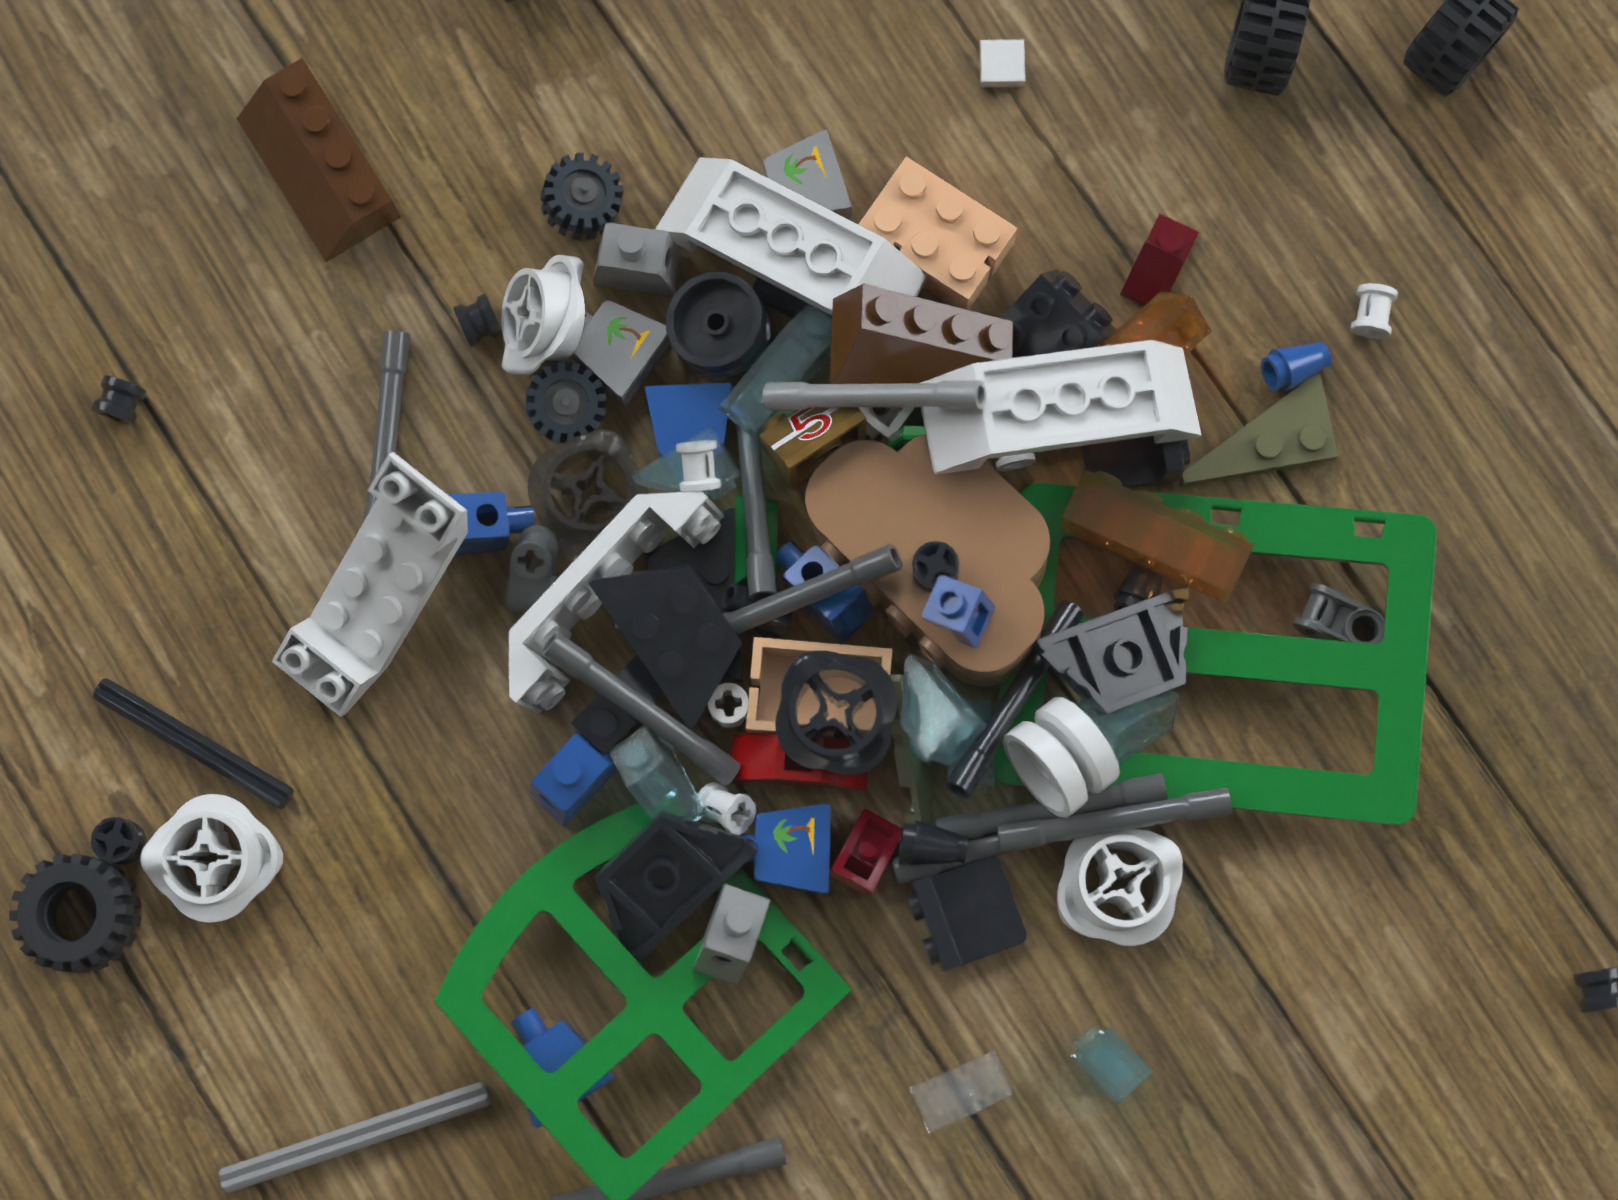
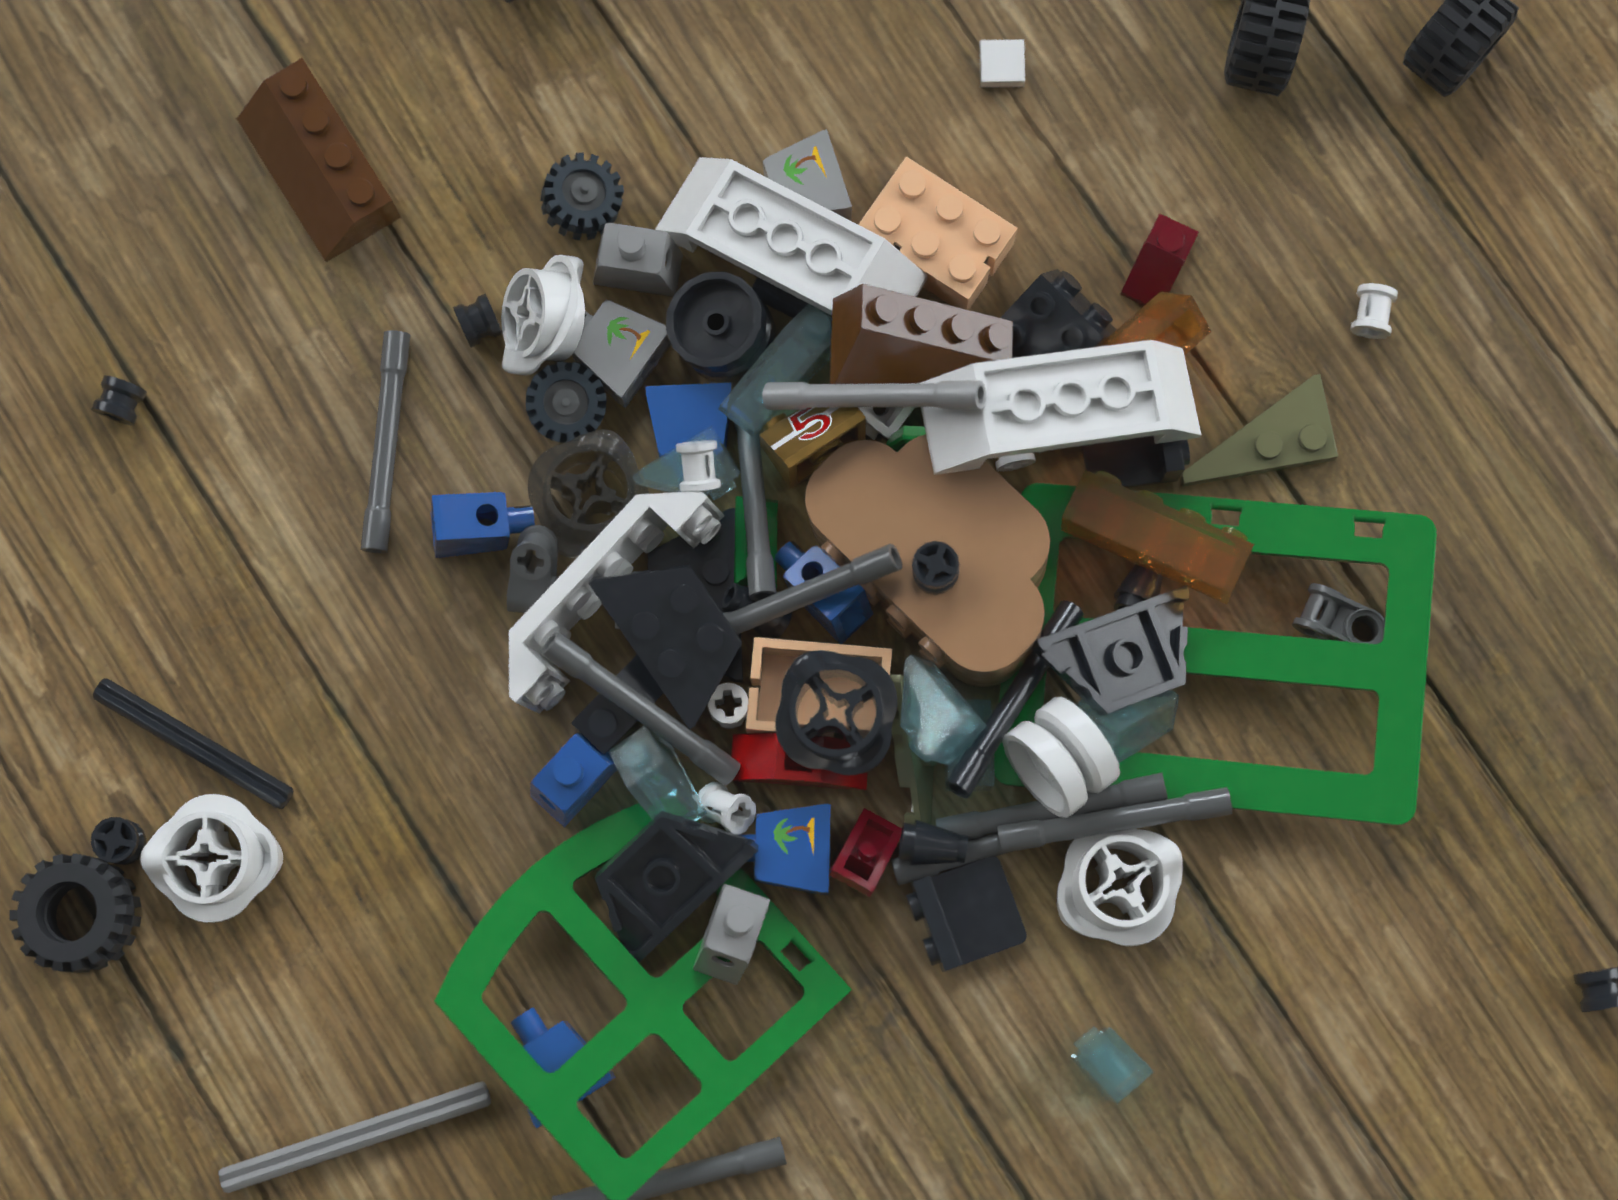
(375, 588): white slope -> none
(959, 609): bracket -> none
(961, 1091): clear slope -> none
(1293, 365): blue cone -> none

